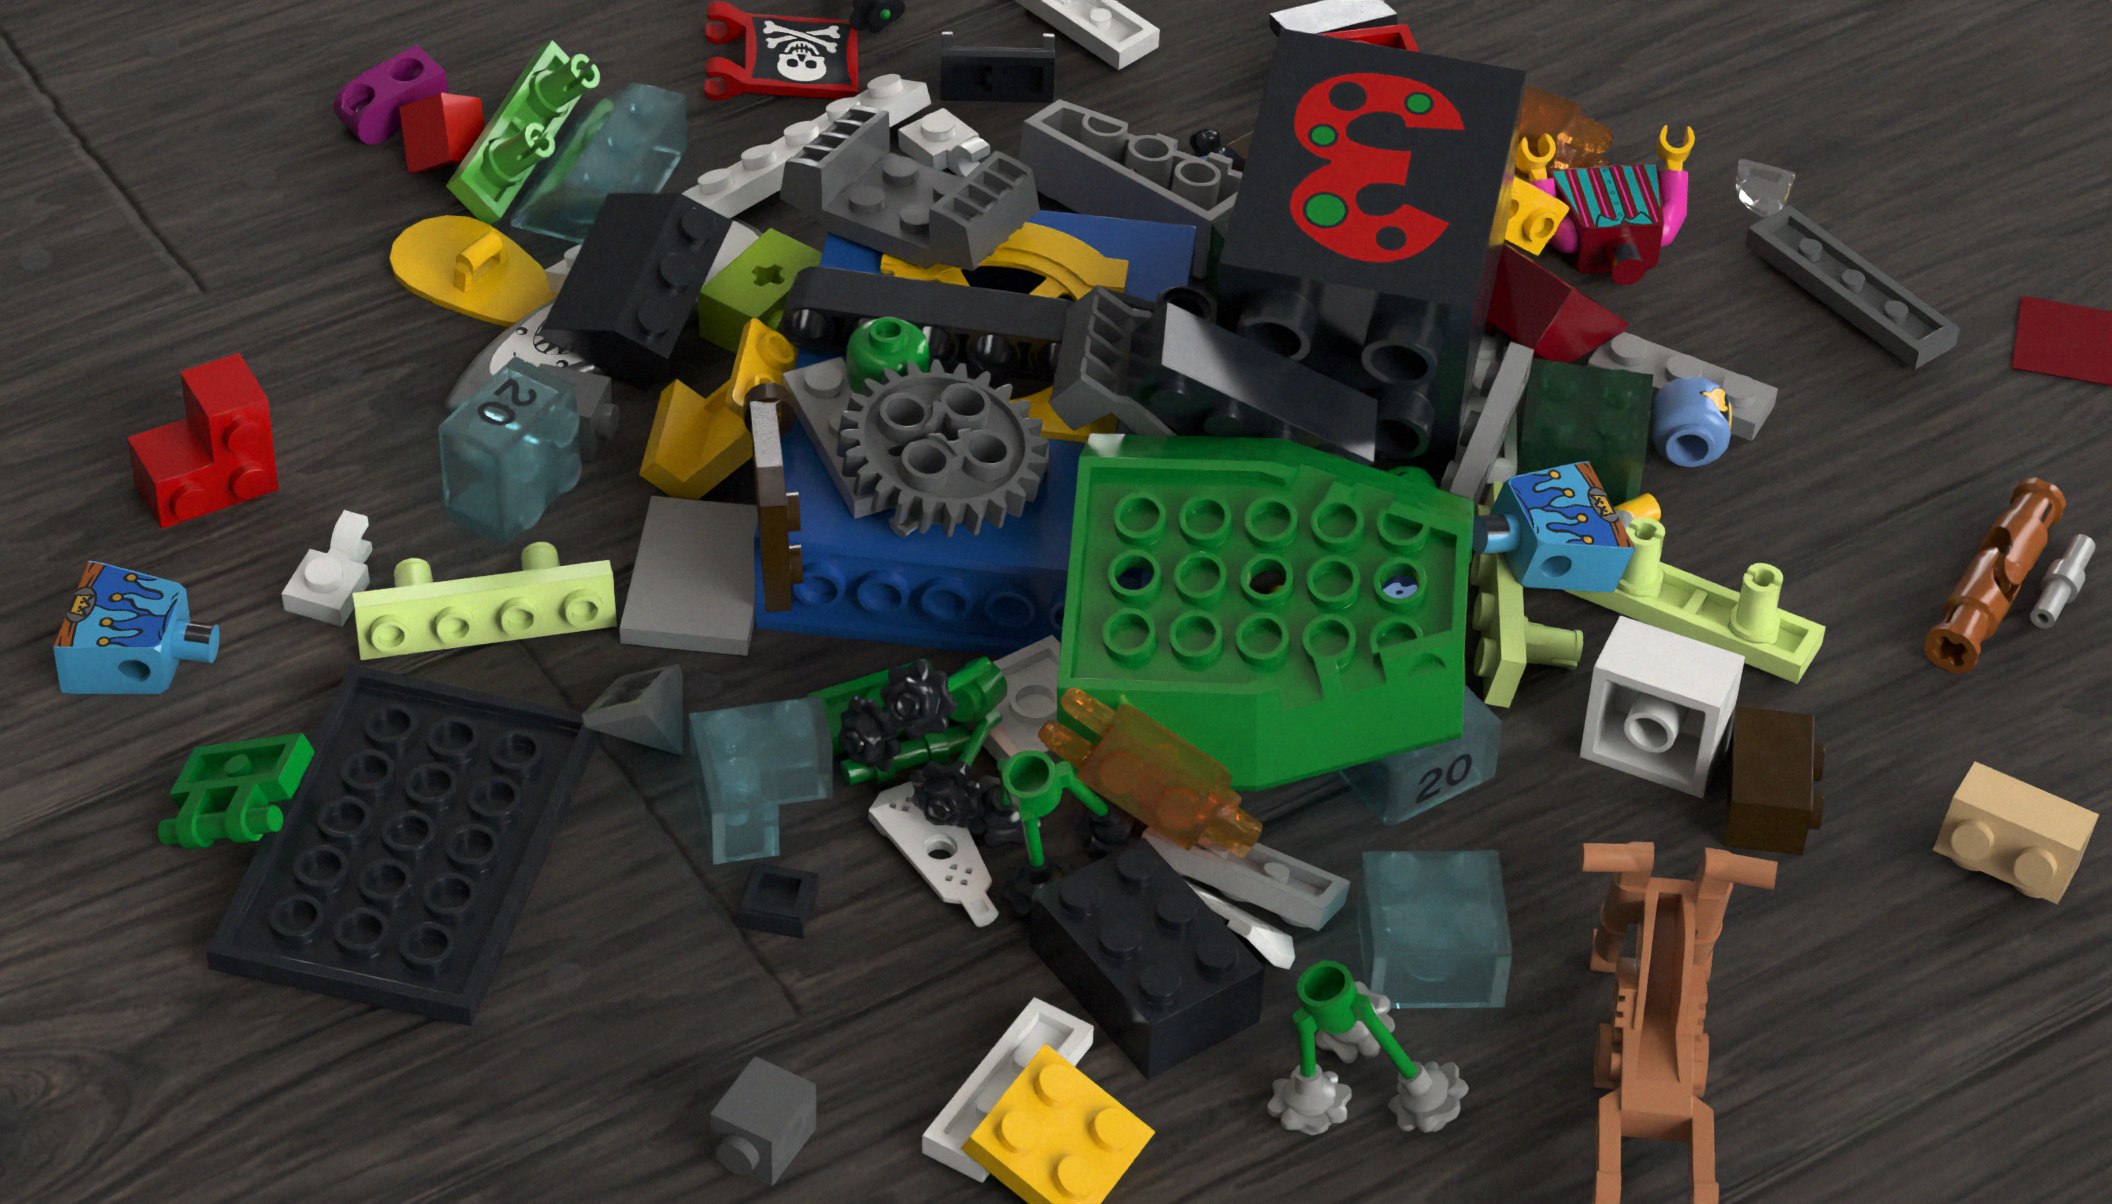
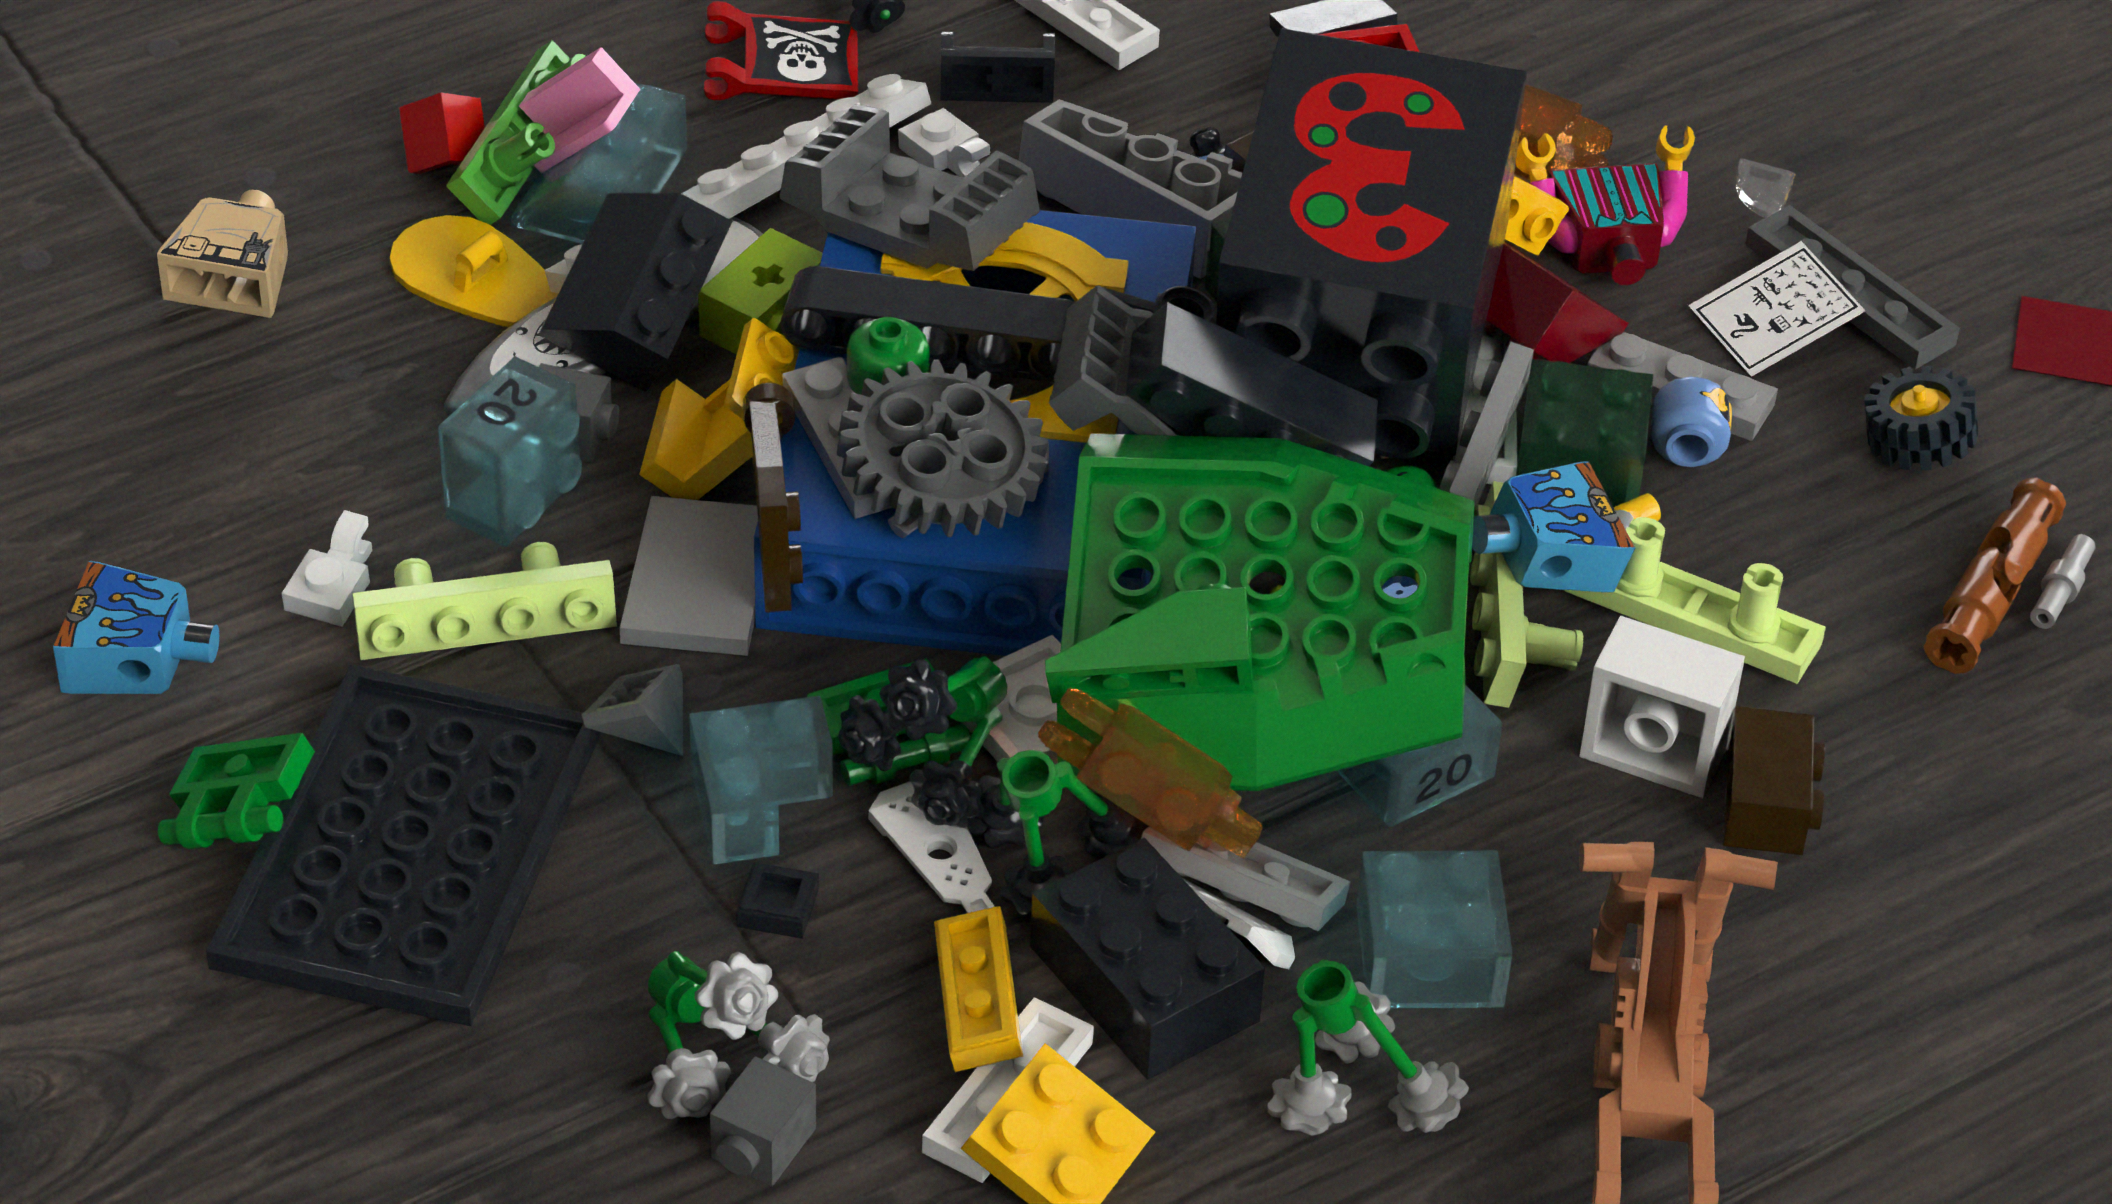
(212, 455): red brick -> none
(227, 256): none -> tan torso
(373, 100): magenta leg -> none
(580, 104): none -> bright pink panel
(731, 1000): none -> light grey plant
(978, 989): none -> yellow tile
(1174, 647): none -> green slope
(1776, 308): none -> white sticker
(1921, 418): none -> black wheel
(2015, 833): tan brick -> none

